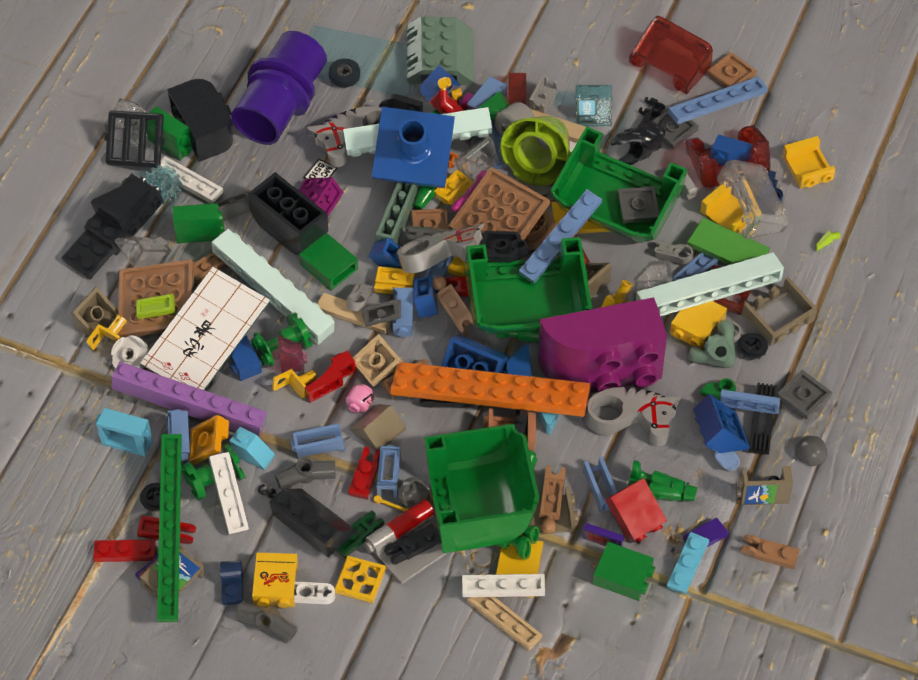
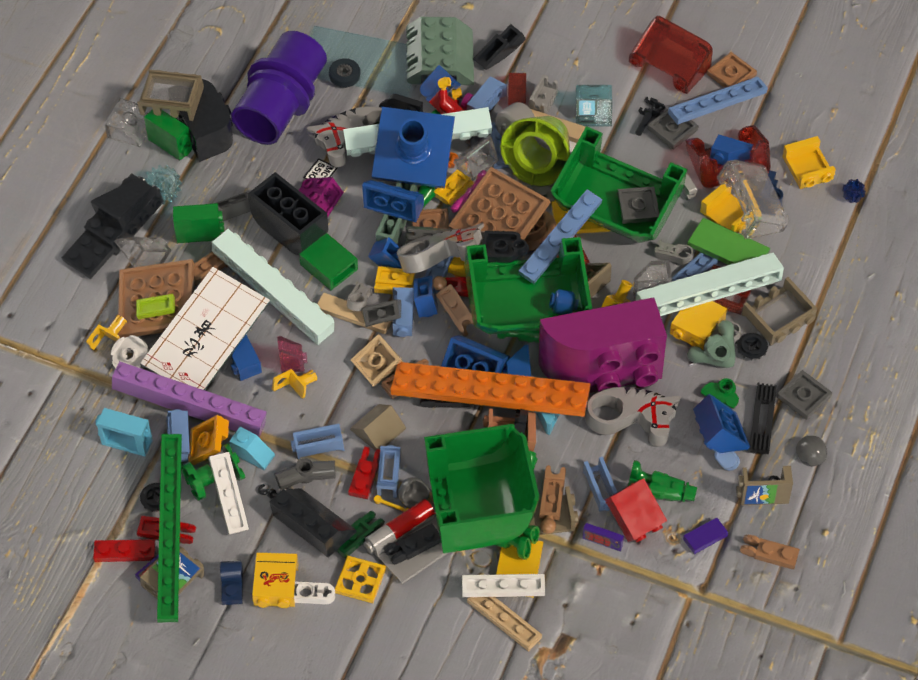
(92, 311): dark tan slope -> none
(125, 161): black bar -> none
(172, 92): none -> dark tan window
(193, 182): white plate -> none
(257, 615): dark grey piece -> none
(296, 331): green piece -> none
(341, 367): red slope -> none
(359, 398): bright pink head -> none
(392, 200): none -> blue slope
(495, 104): green slope -> none
(499, 47): none -> black slope
(563, 302): none -> blue head
(624, 571): green brick -> none
(642, 140): black head -> none
(688, 563): medium azure plate -> none
(750, 401): medium blue tile -> none
(827, 239): lime bar -> none
(853, 191): none -> clear blue gear

